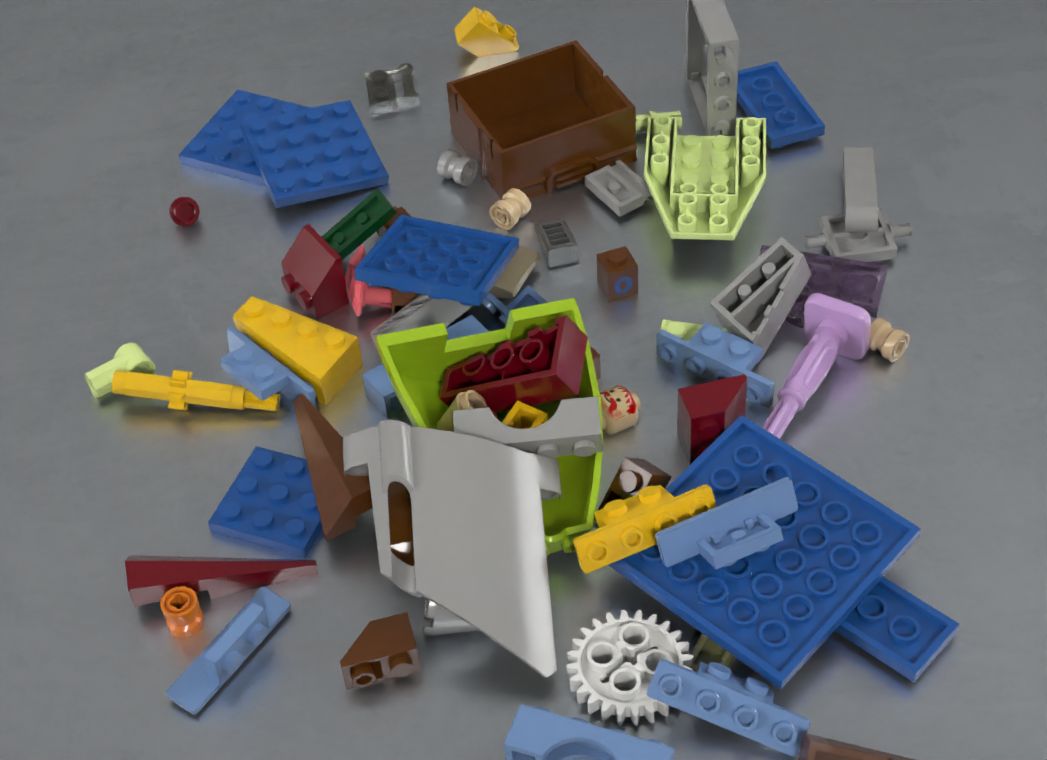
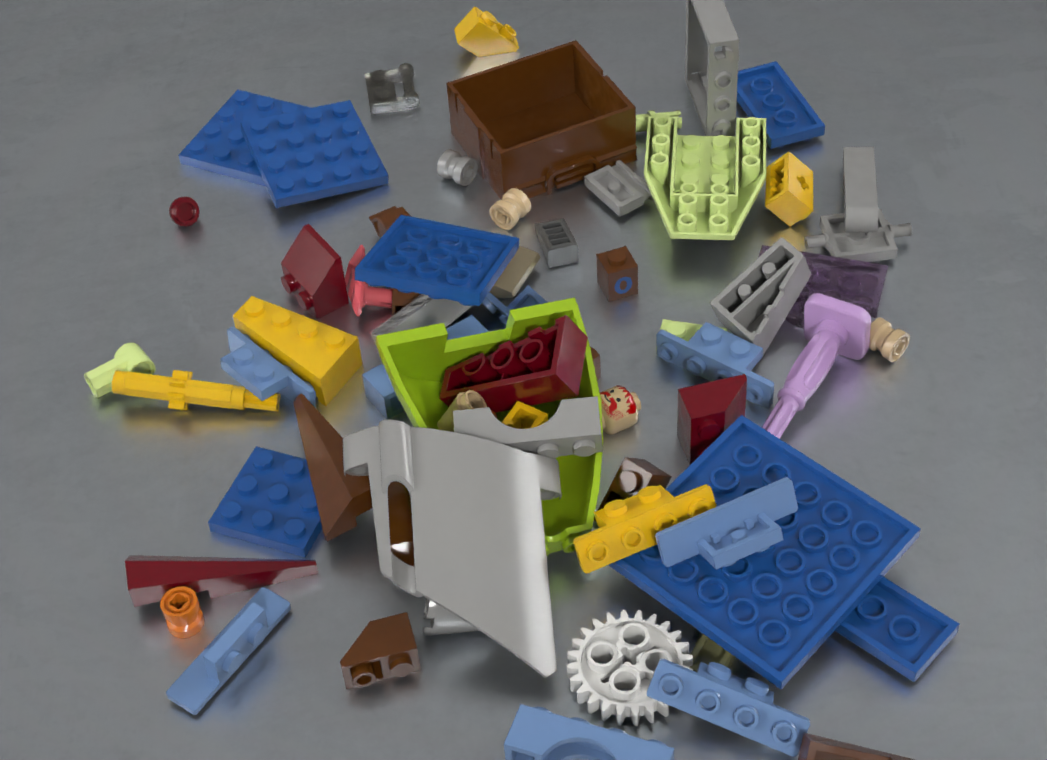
(360, 224): dark green plate -> none
(789, 189): none -> yellow brick

